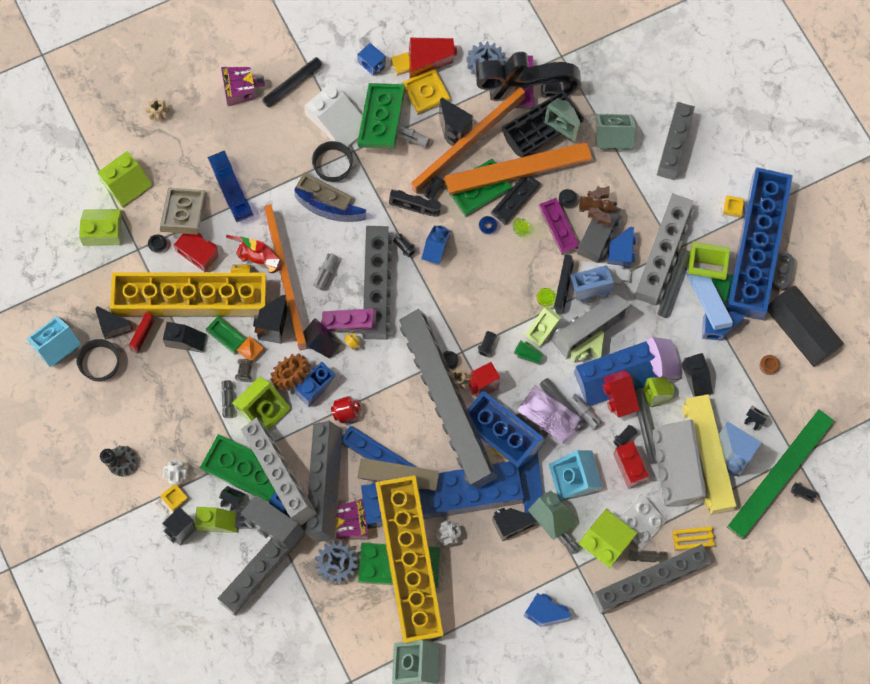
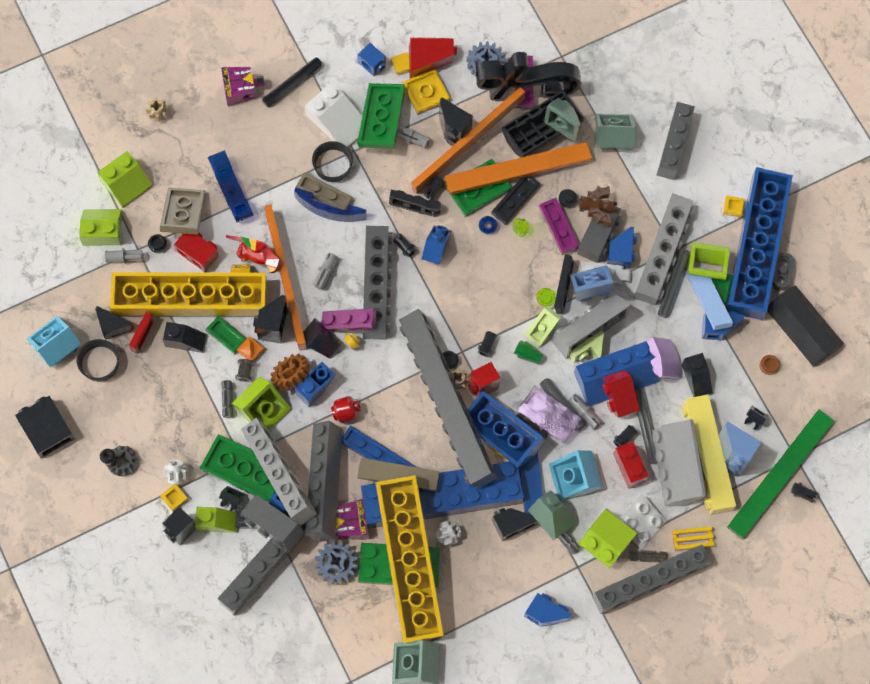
(44, 426): none -> black brick
(123, 255): none -> light grey axle
(658, 391): lime slope -> none

